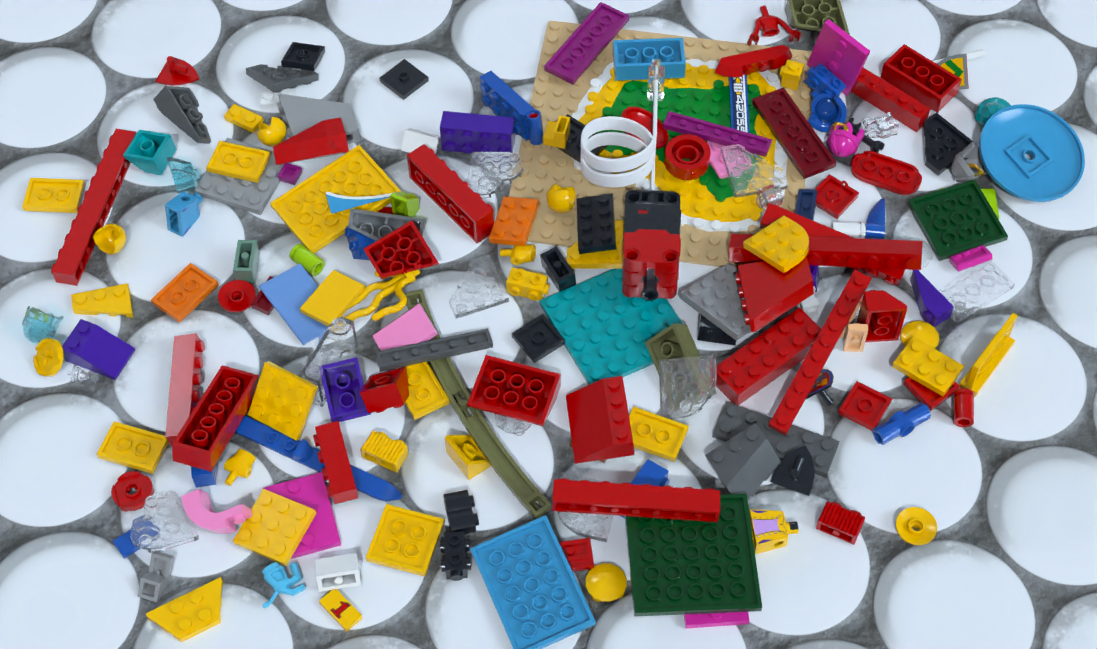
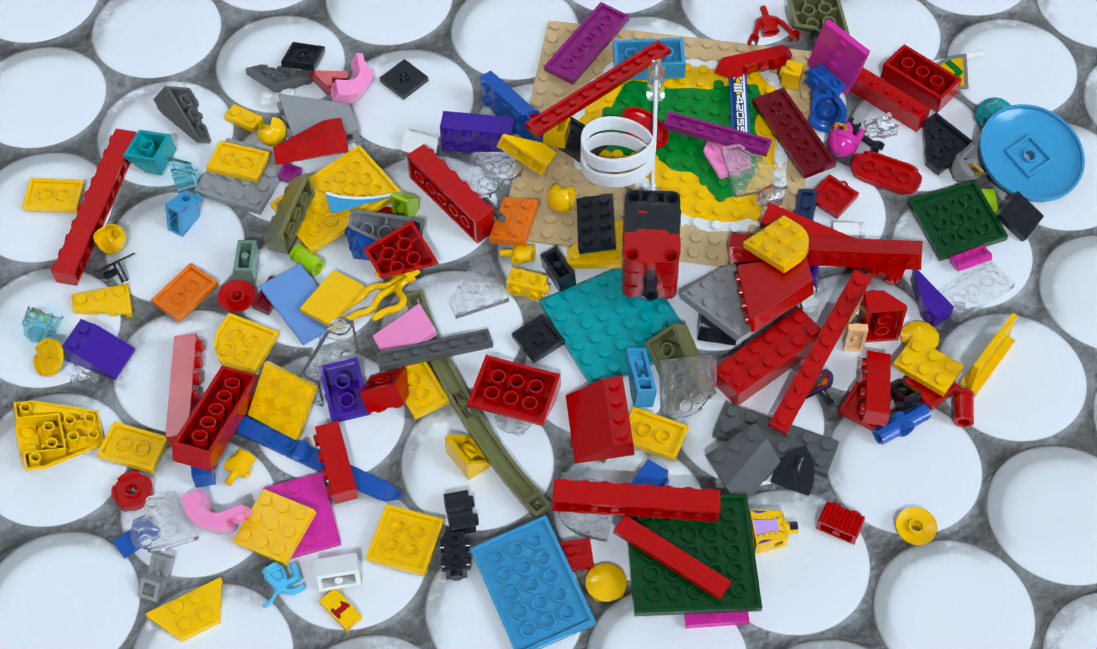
(54, 433): none -> yellow wedge
(117, 270): none -> black shield
(177, 72): red shield -> none
(243, 343): none -> yellow plate
(289, 214): none -> olive slope
(325, 79): none -> slope
(352, 90): none -> bright pink arch
(384, 451): yellow brick -> none
(501, 218): none -> dark grey bar
(528, 152): none -> yellow slope
(596, 89): none -> red plate
(640, 378): none -> dark azure slope
(672, 557): none -> red tile
(687, 147): red piece -> none
(876, 221): blue piece -> none
(876, 388): none -> red brick
(904, 394): none -> black slope
(1020, 216): none -> black tile

